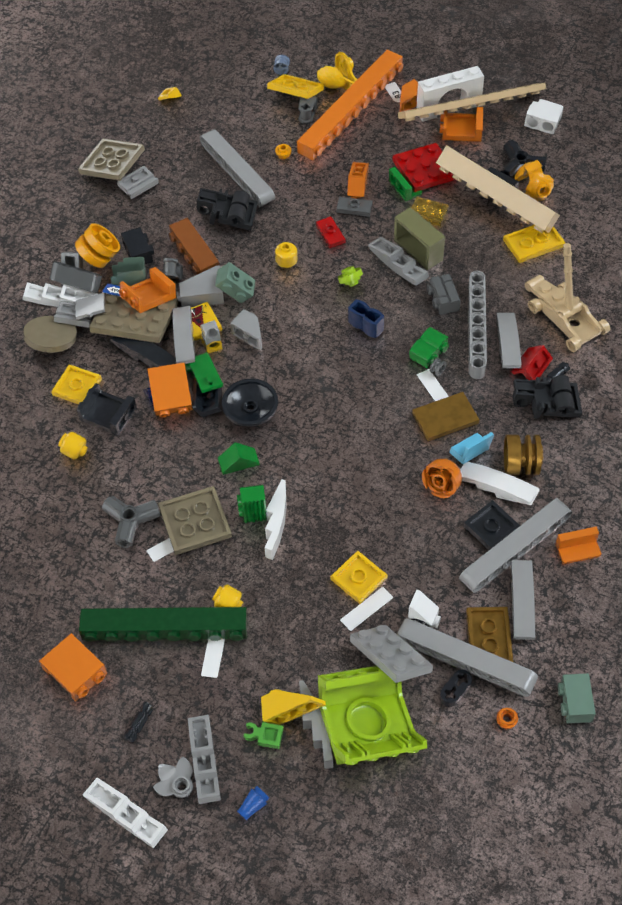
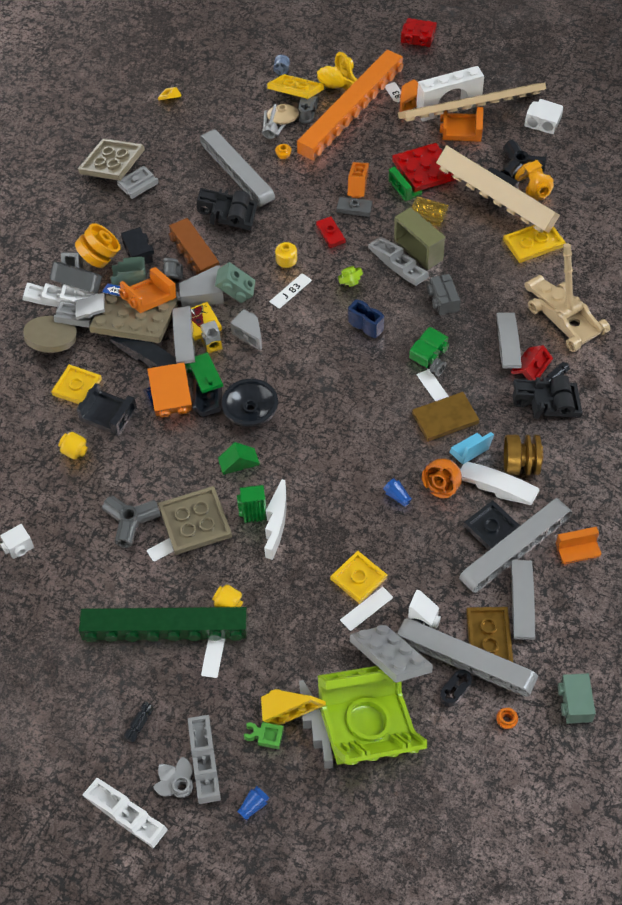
(16, 542): none -> white brick
(74, 667): orange panel -> none
(270, 129): none -> light grey plant
(284, 114): none -> tan dish
(290, 291): none -> white sticker
(397, 492): none -> blue cone
(418, 32): none -> red plate
(477, 325): light grey beam -> none

